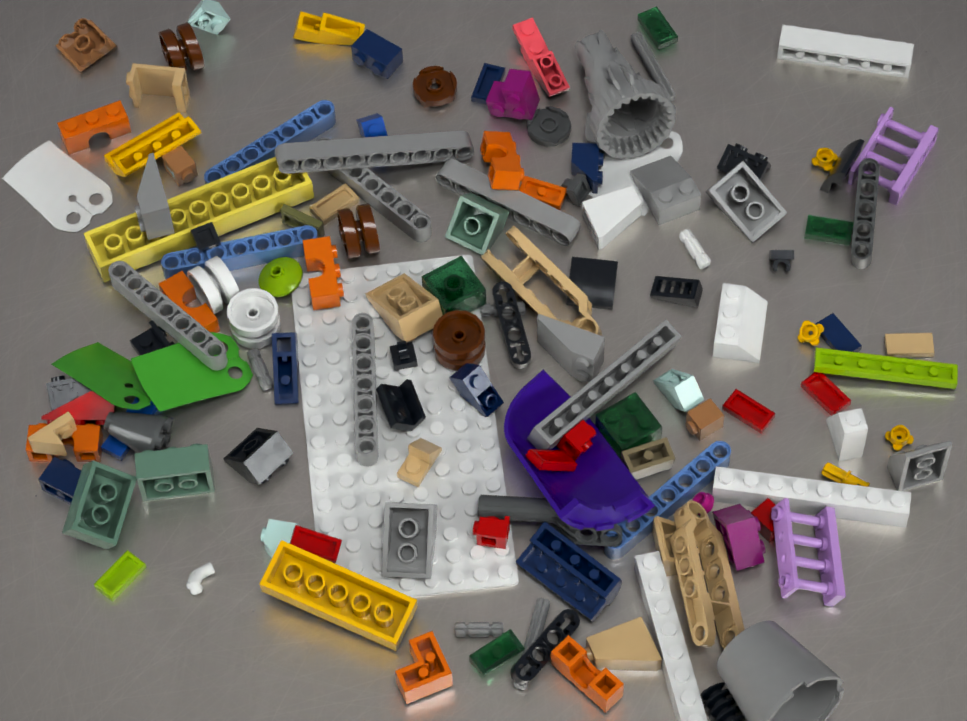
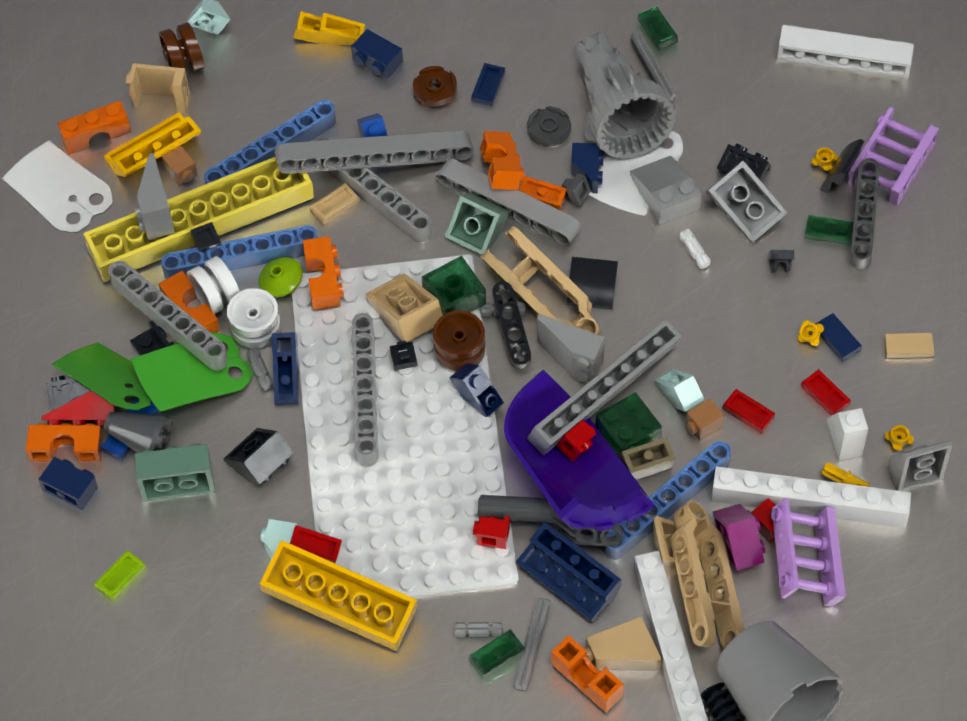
(49, 437): tan slope -> none
(85, 44): medium nougat slope -> none
(99, 505): sand green brick -> none
(196, 578): white arm -> none
(297, 218): olive tile -> none
(358, 231): reddish brown wheel -> none
(401, 405): black bracket -> none
(409, 540): light grey slope -> none
(419, 461): tan slope -> none
(428, 673): orange brick -> none
(514, 97): magenta brick -> none
(539, 58): coral slope -> none
(543, 644): black beam -> none
(551, 460): red tile -> none
(611, 214): white slope -> none
(685, 299): black slope -> none
(705, 500): dark pink plate -> none
(740, 324): white slope -> none
(886, 368): lime plate -> none

